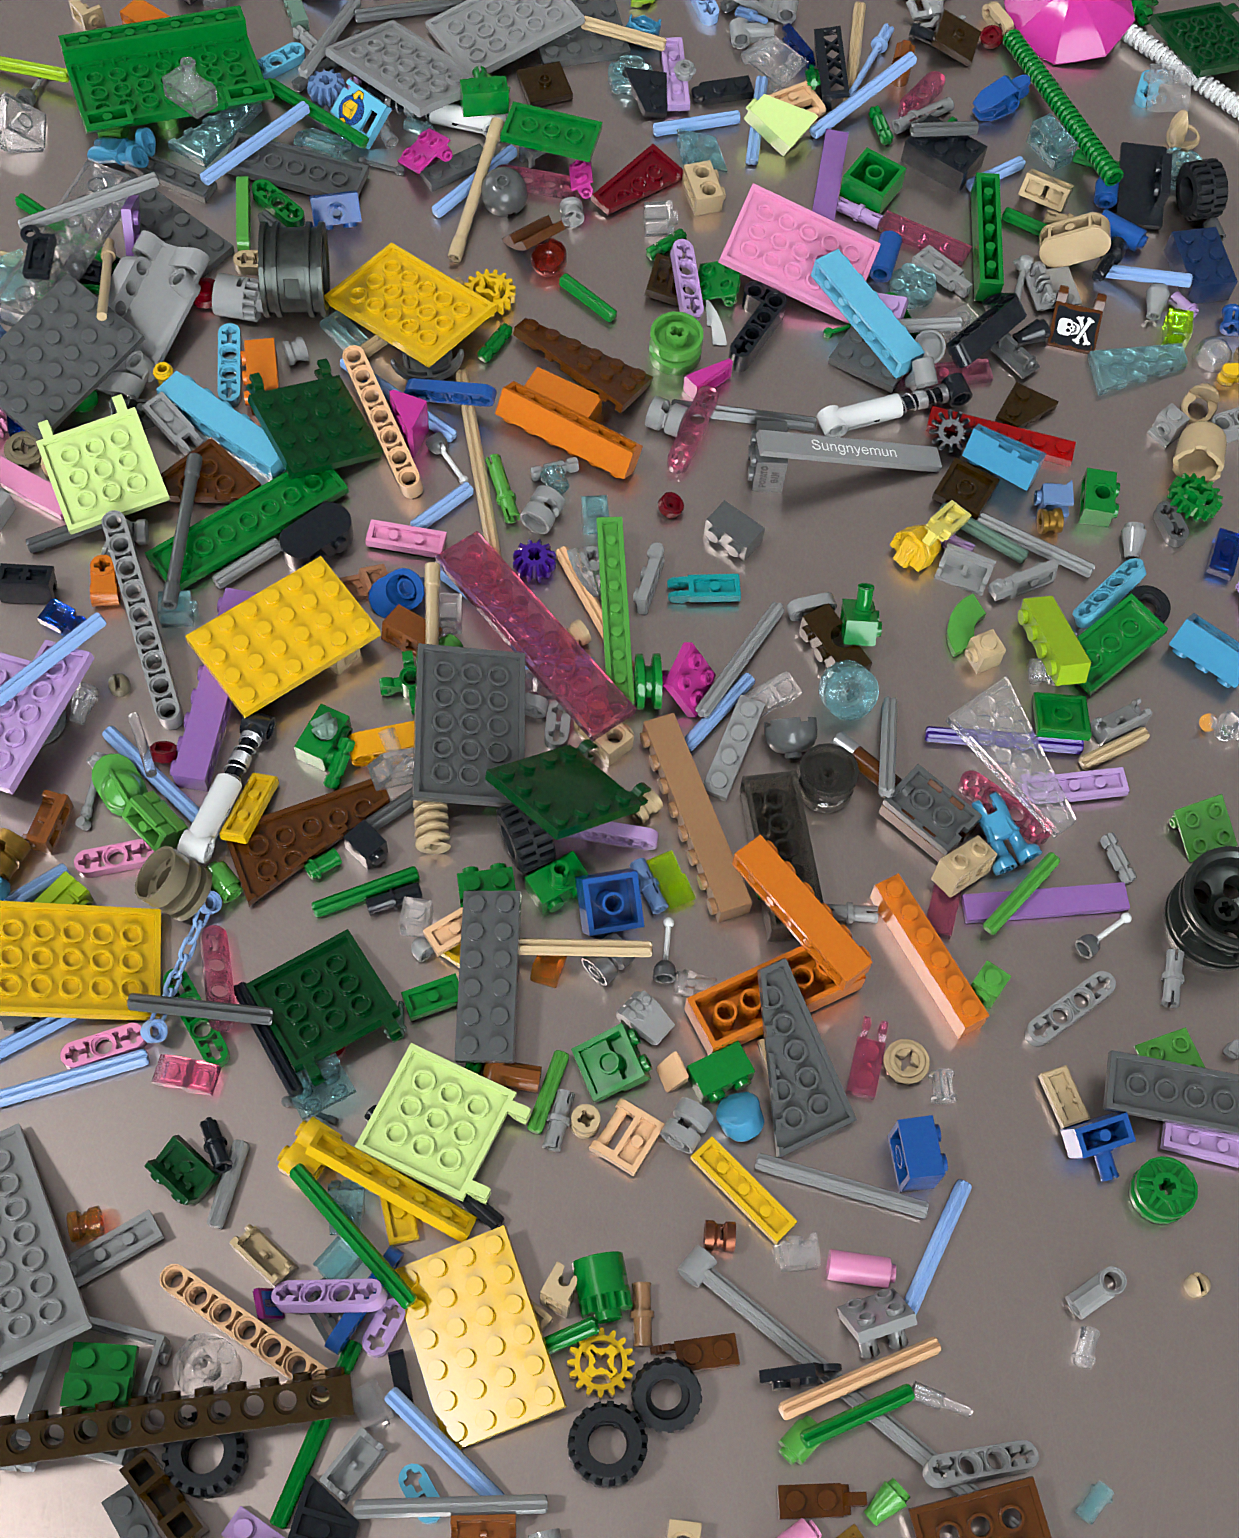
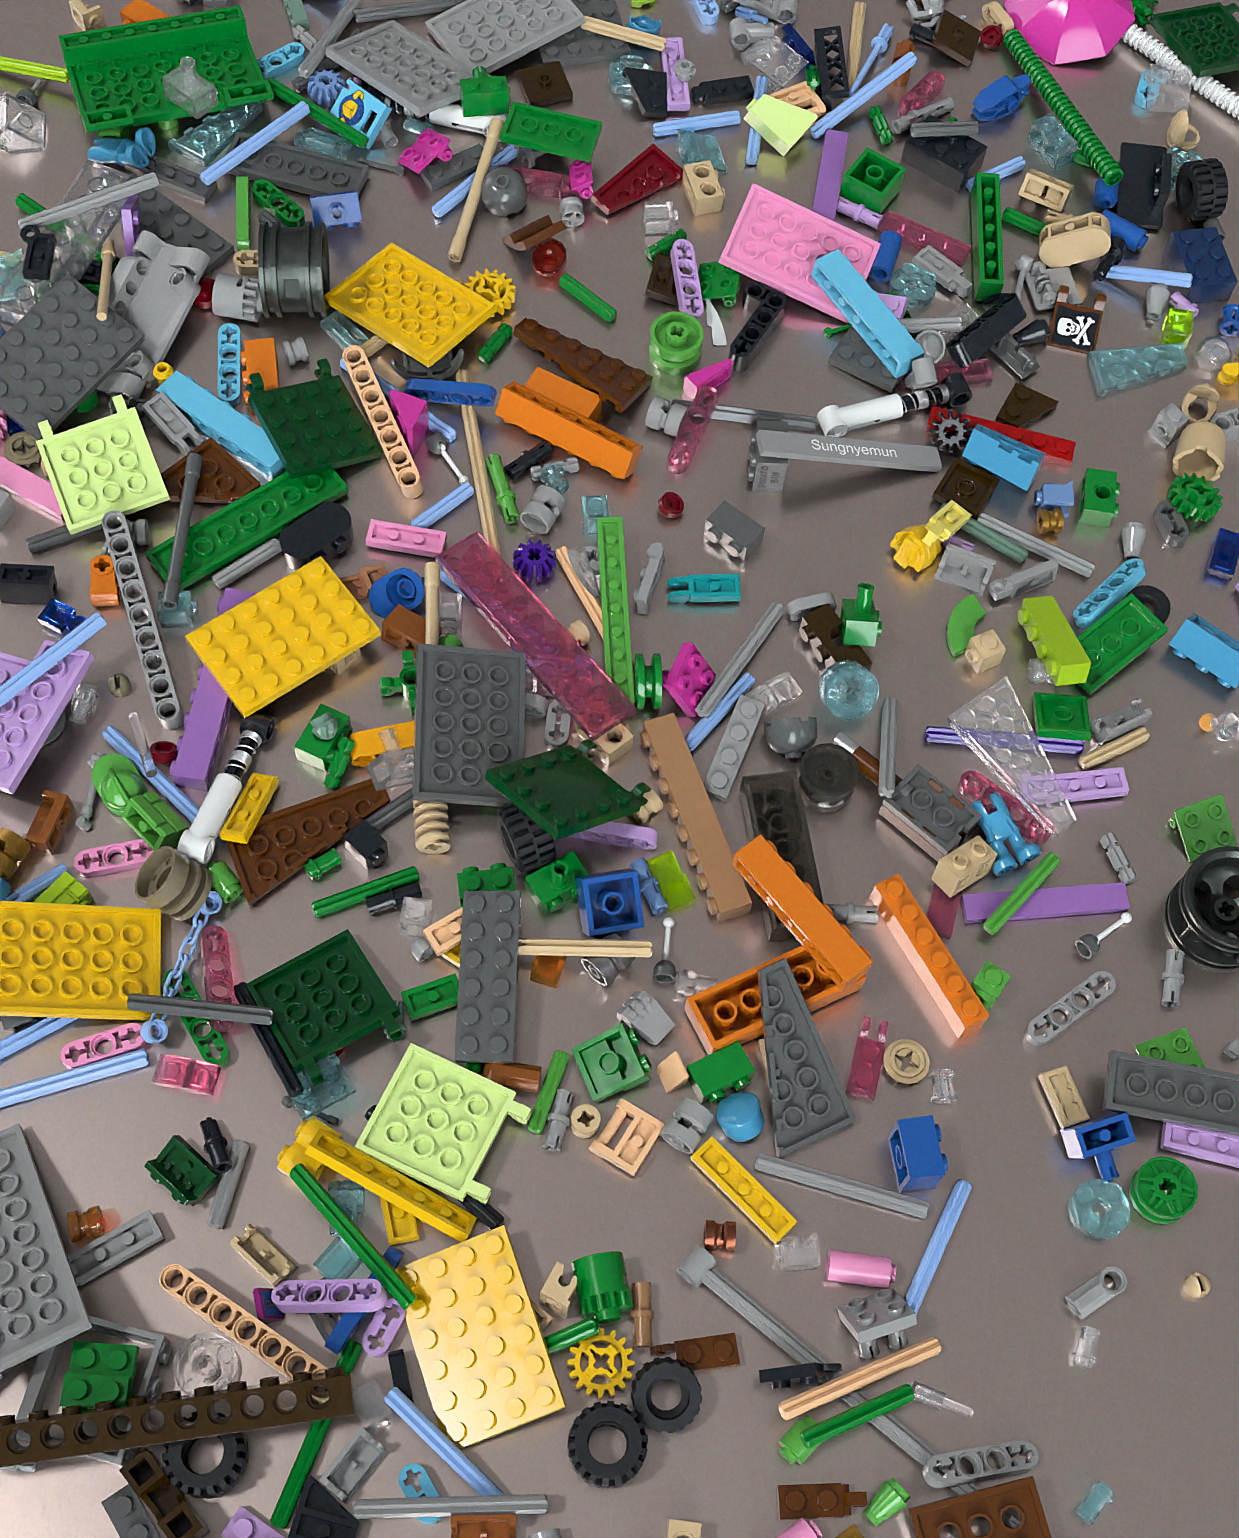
(528, 459): none -> black pin
(1111, 1197): none -> clear light blue plate

